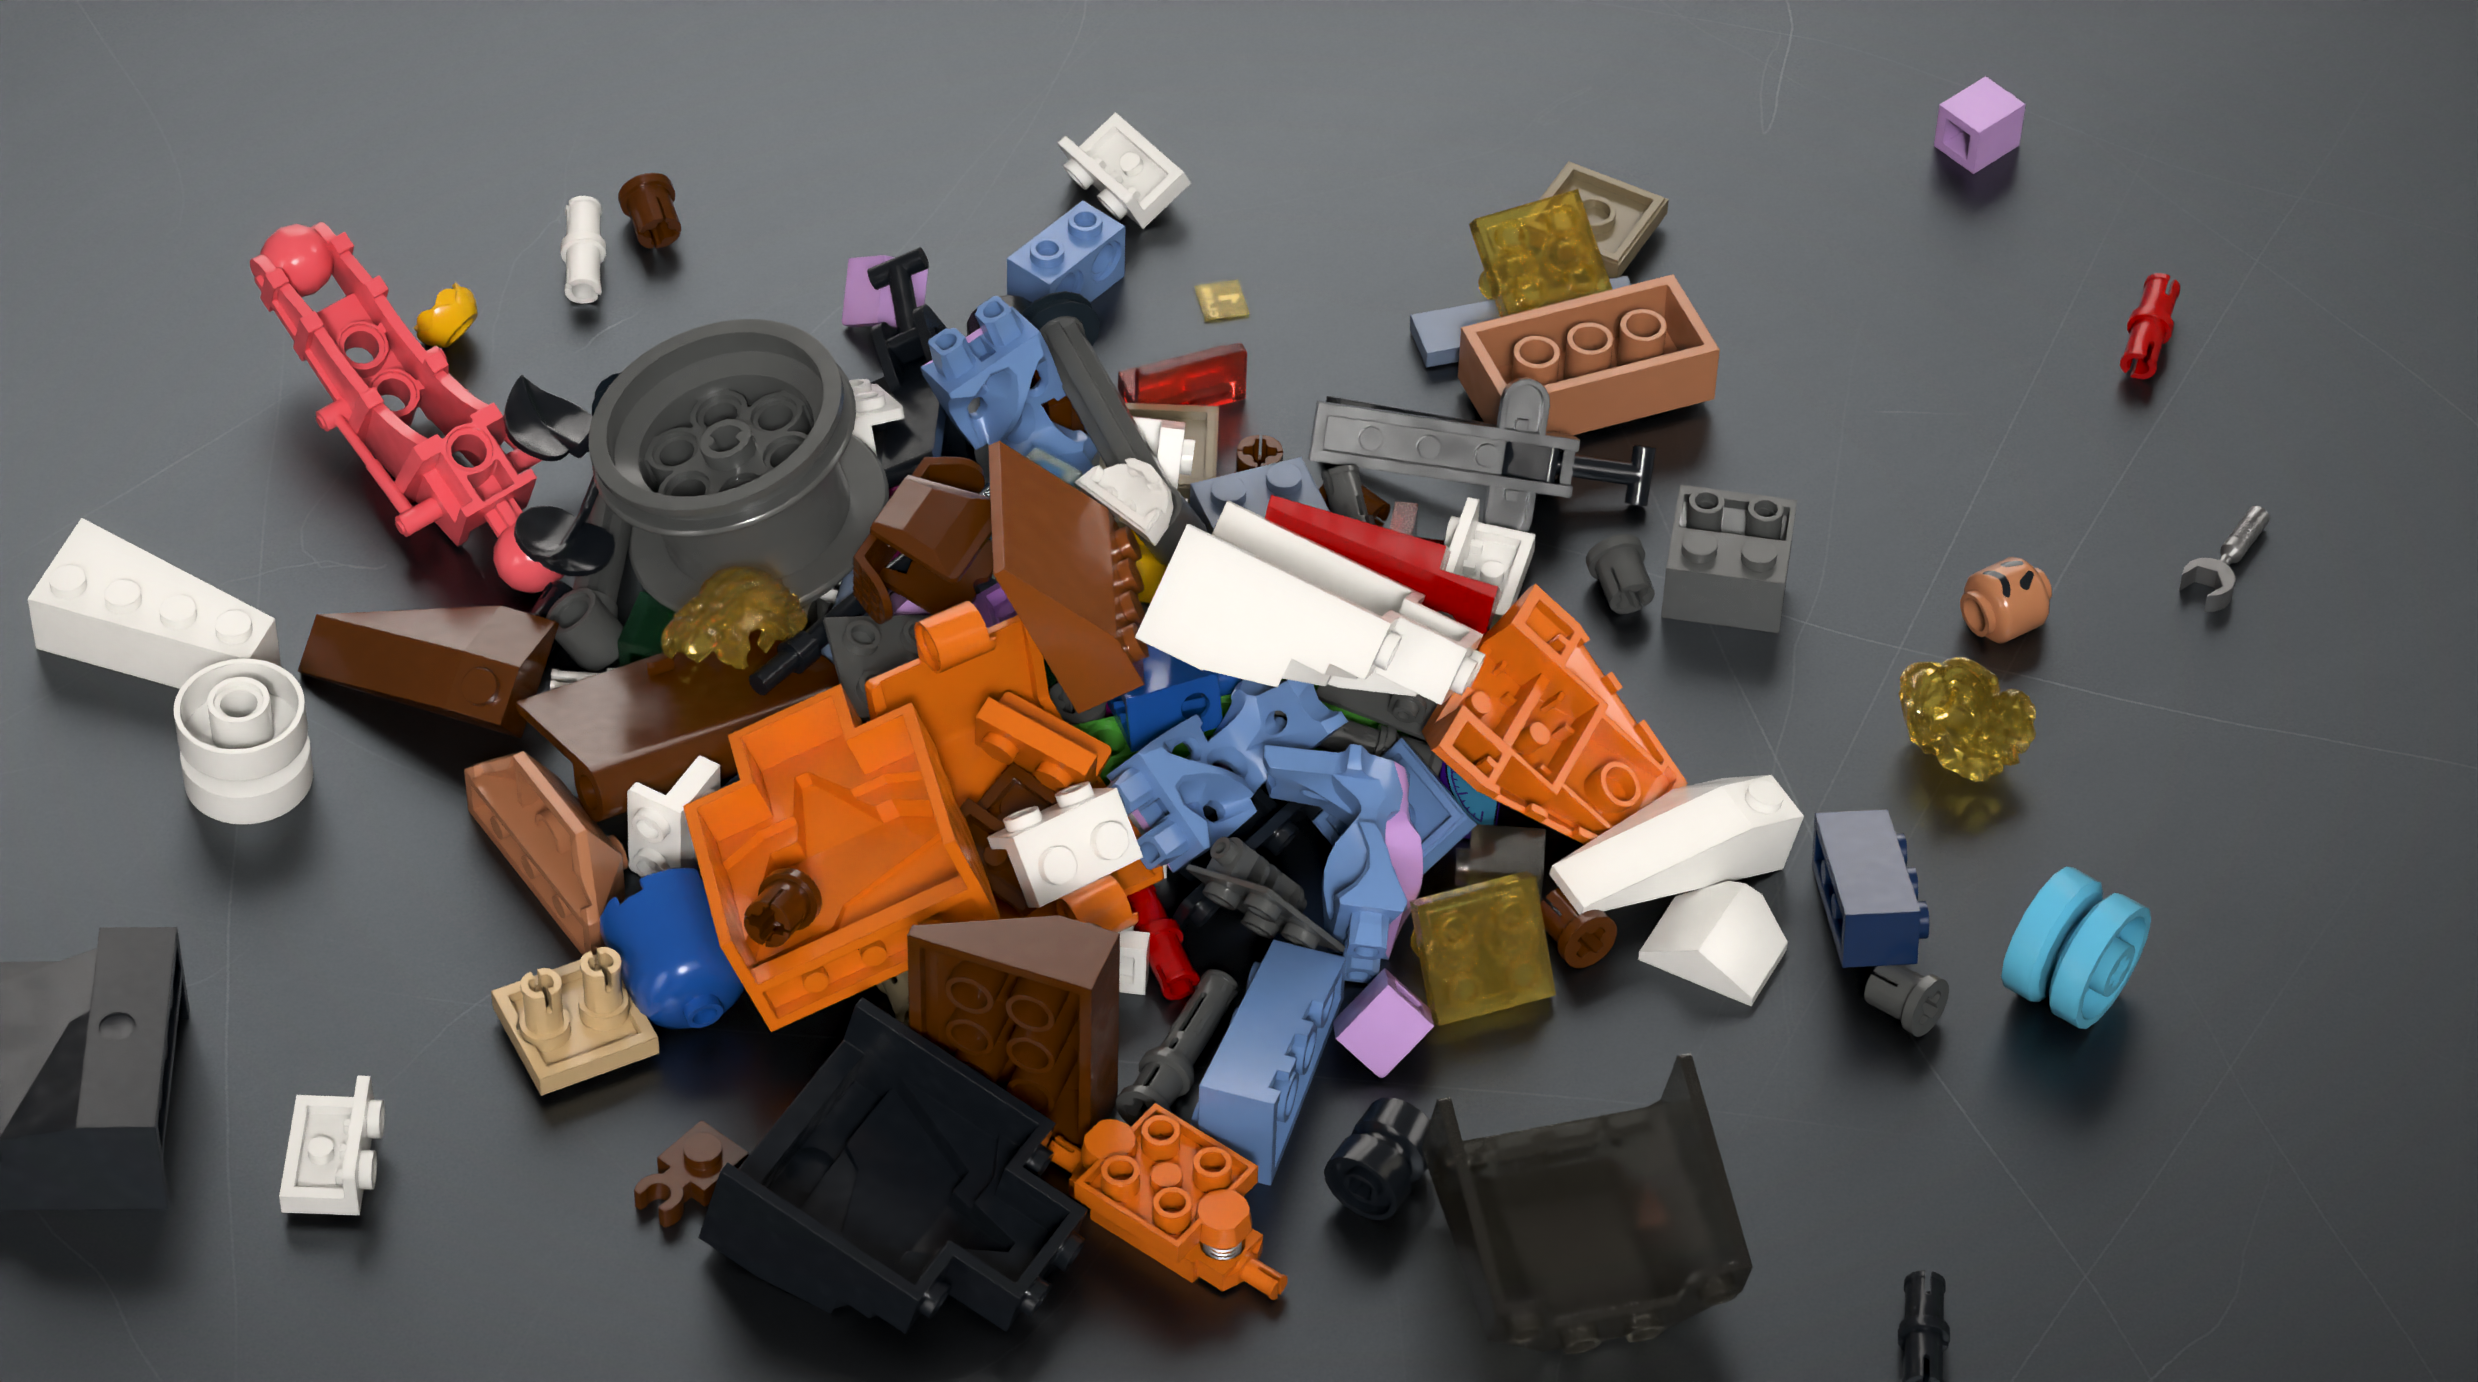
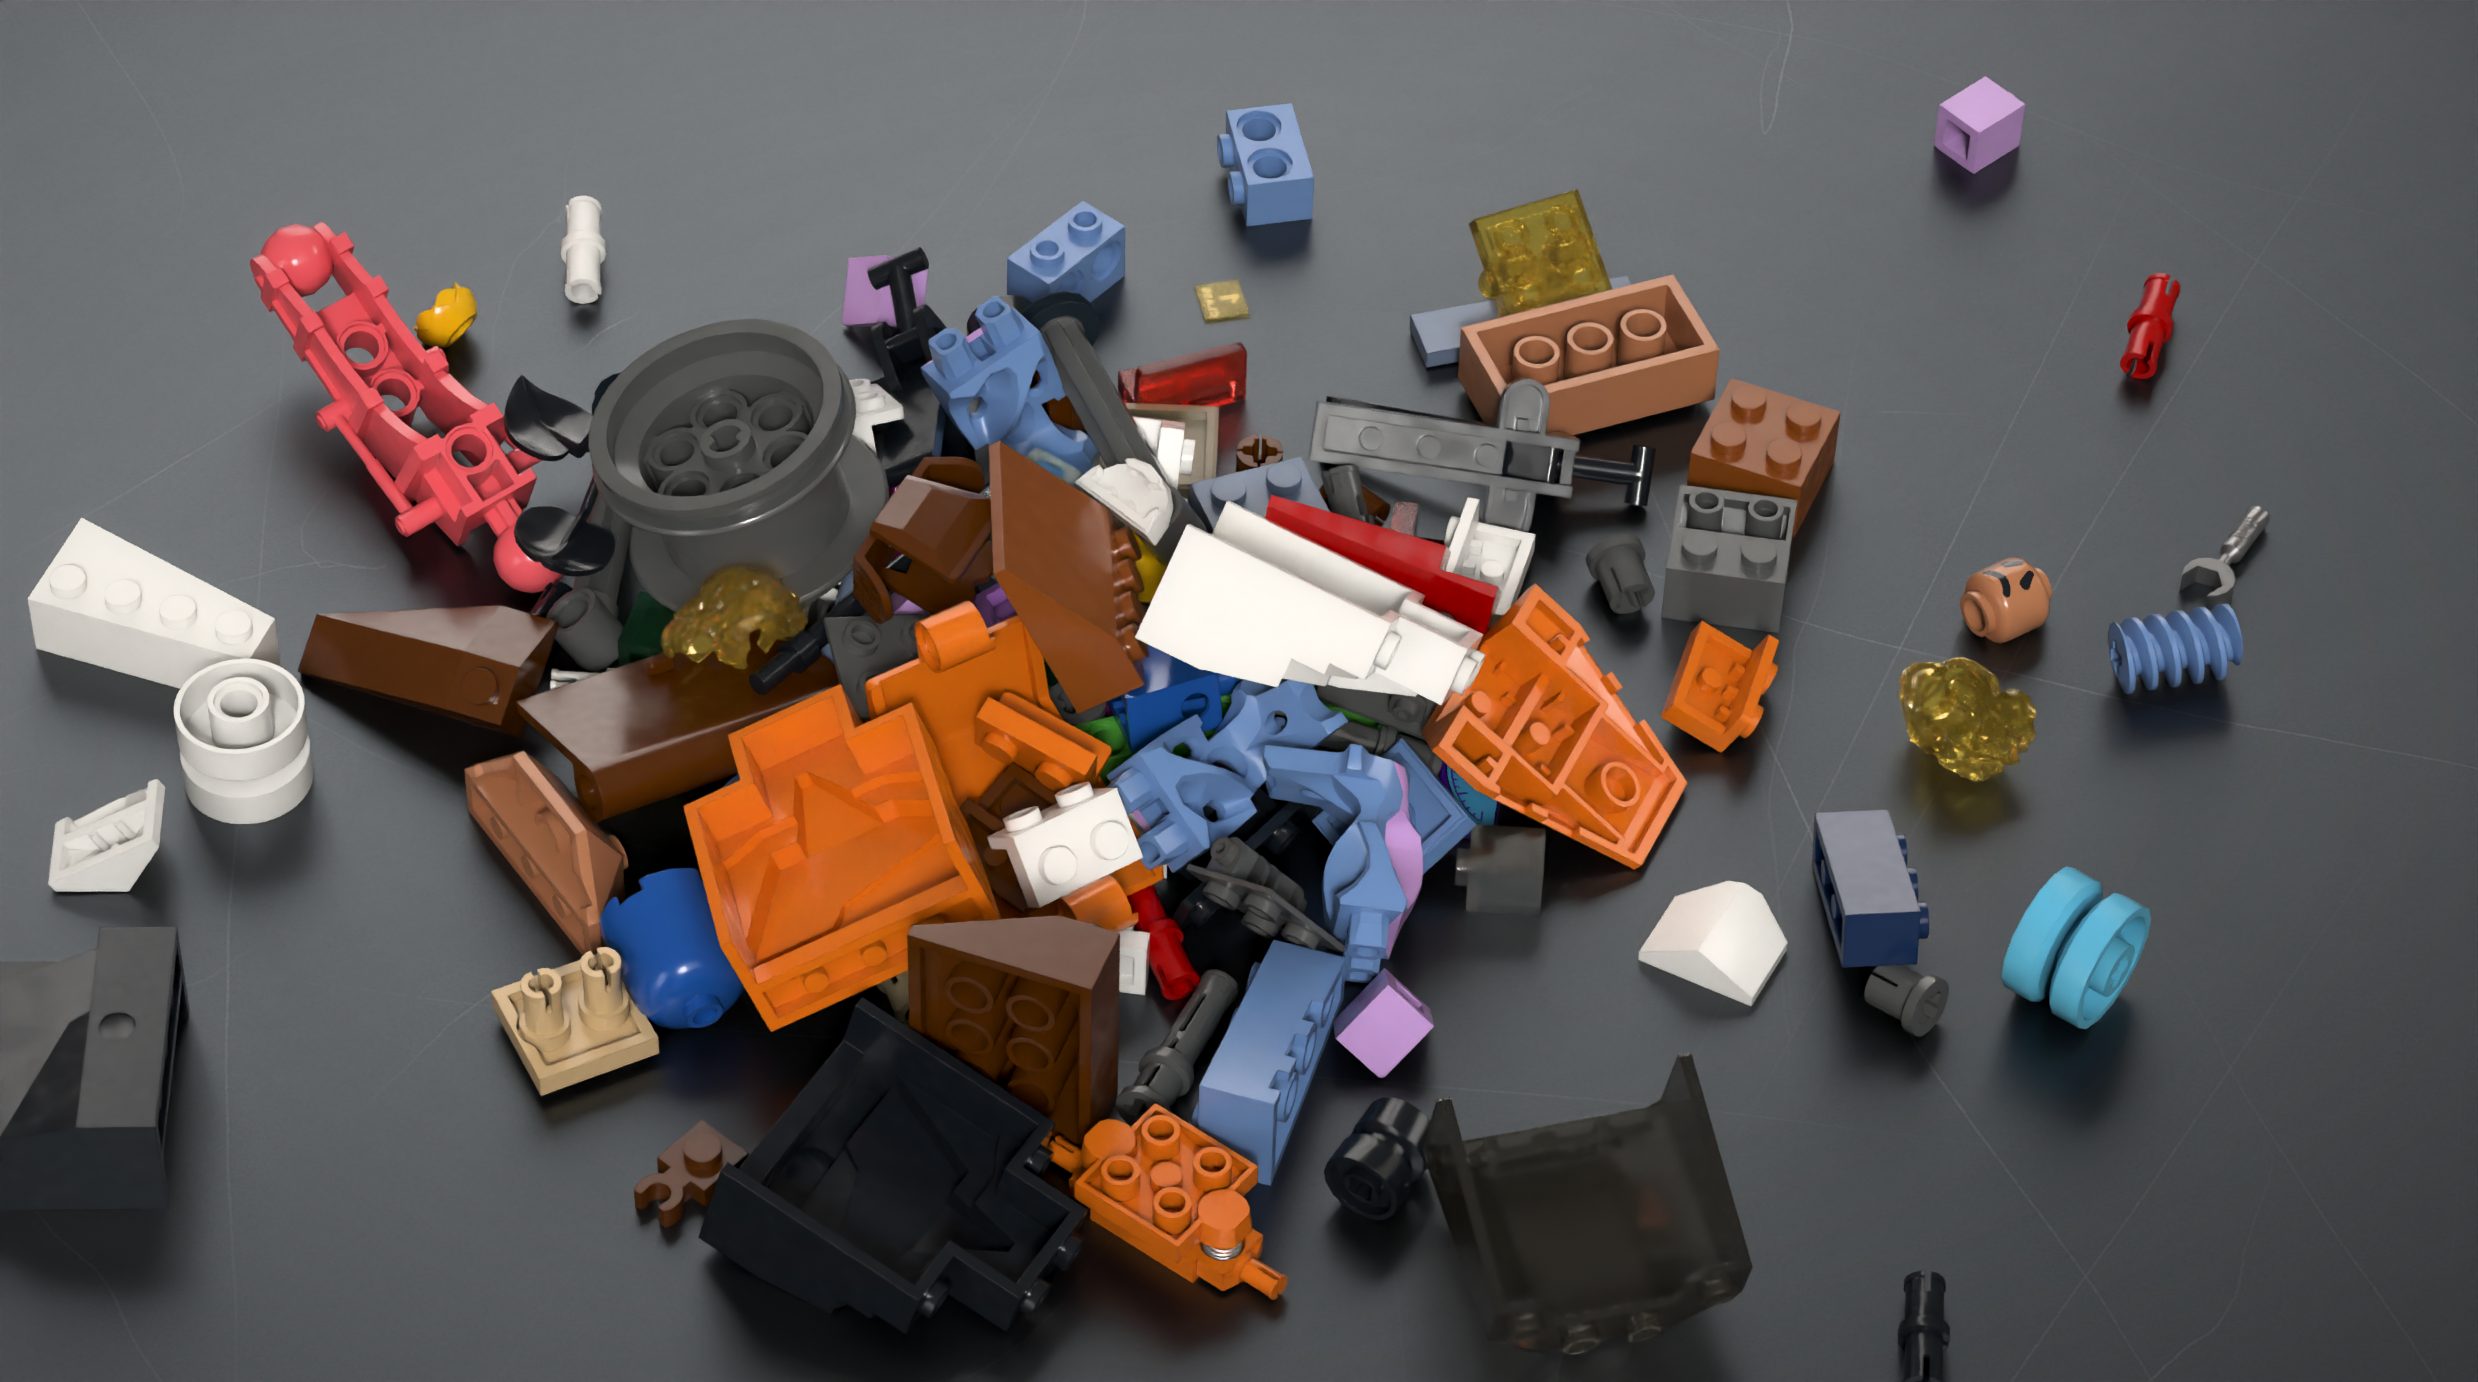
(108, 845): none -> white slope
(331, 1152): white bracket -> none
(650, 206): reddish brown bush -> none
(658, 824): white bracket -> none
(784, 904): reddish brown bush -> none
(1126, 170): white bracket -> none
(1267, 165): none -> medium blue brick
(1482, 948): clear yellow plate -> none
(1581, 937): reddish brown bush -> none
(1617, 212): dark tan plate -> none
(1683, 844): white wedge -> none
(1720, 686): none -> orange bracket
(1765, 446): none -> dark orange brick
(2174, 644): none -> medium blue piece

